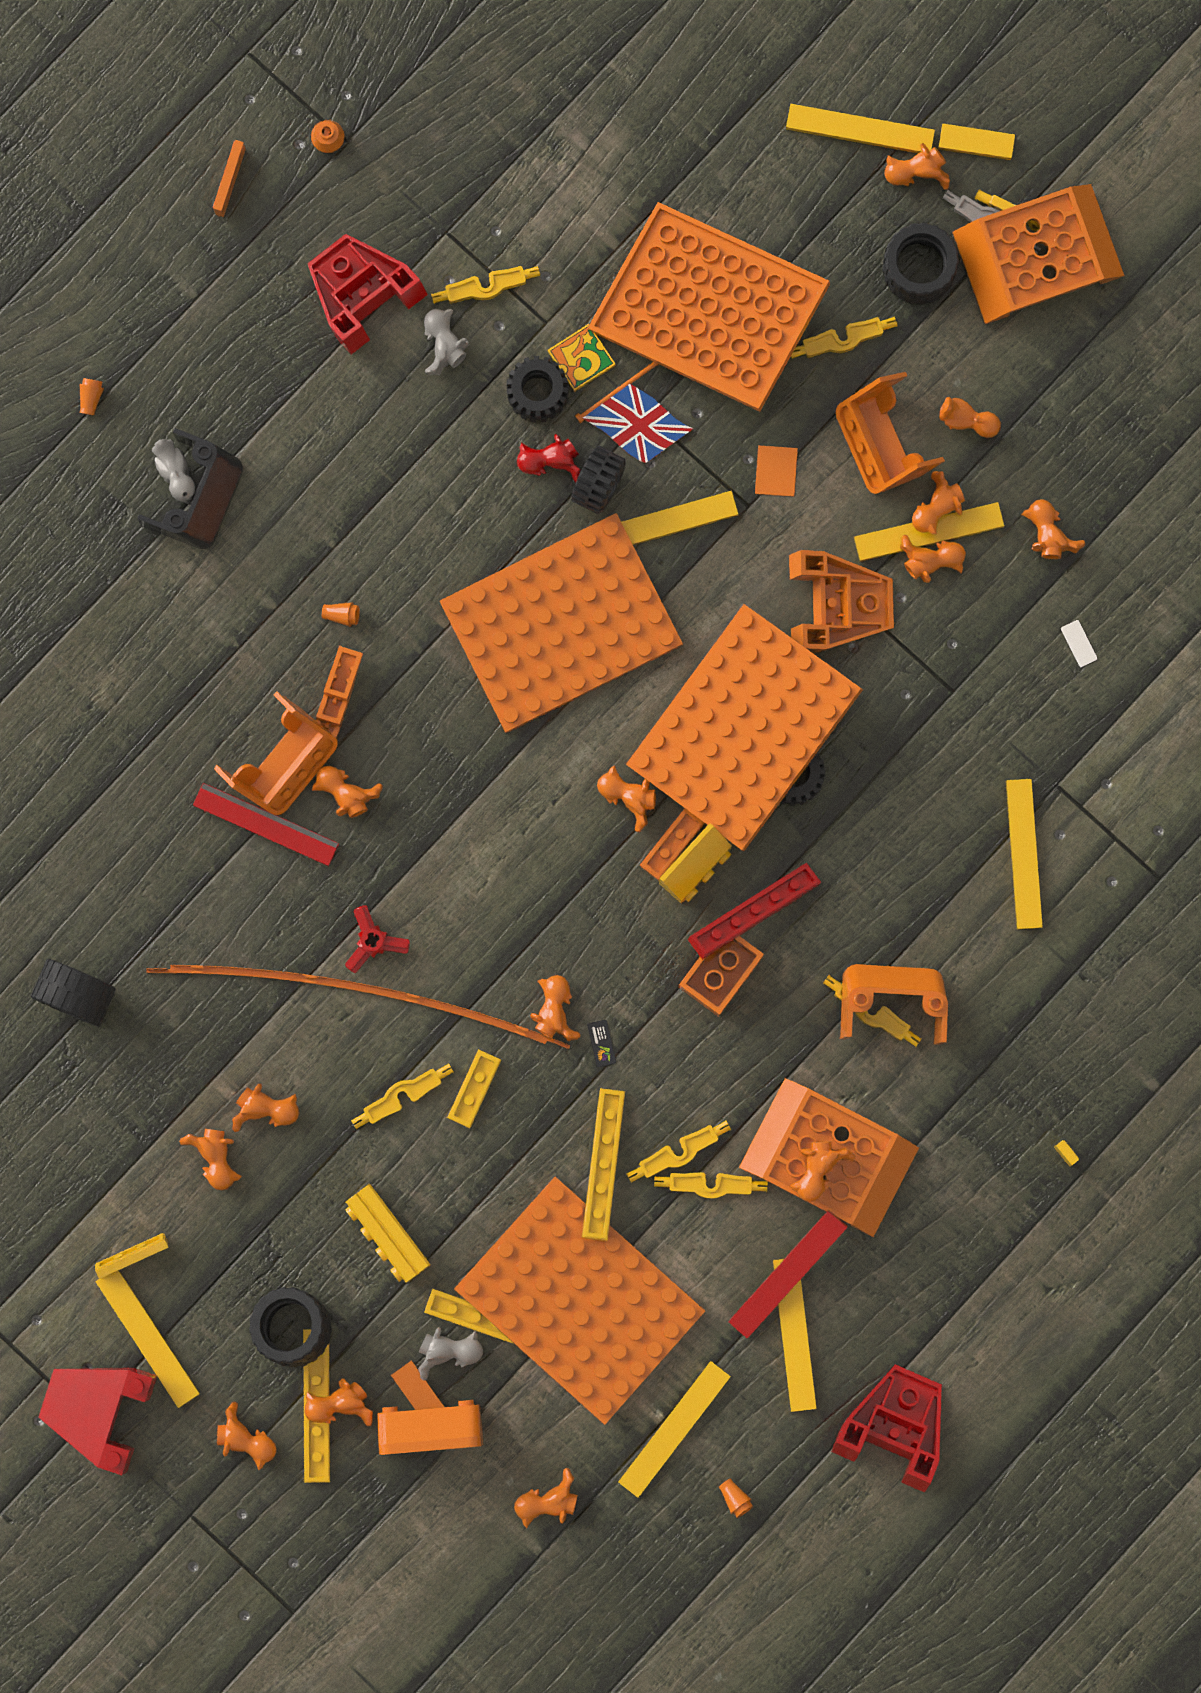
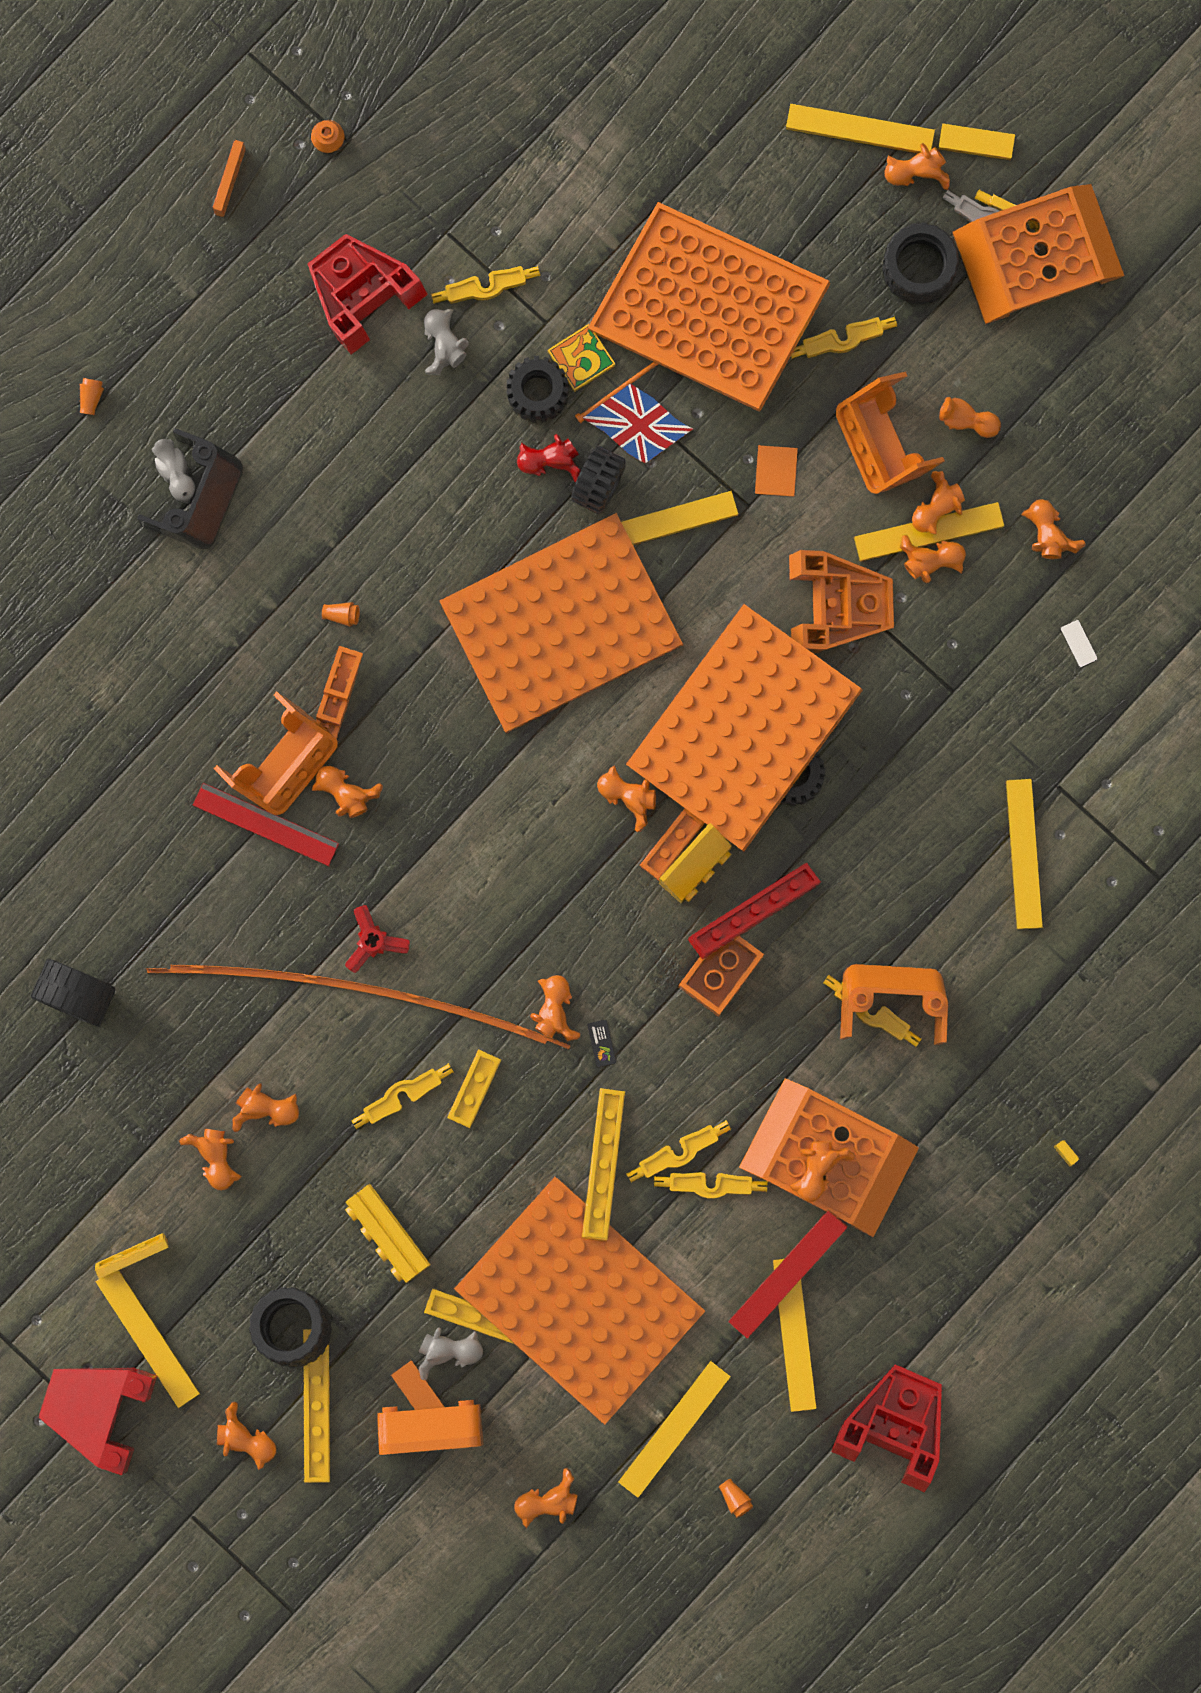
(345, 1400): orange animal -> none

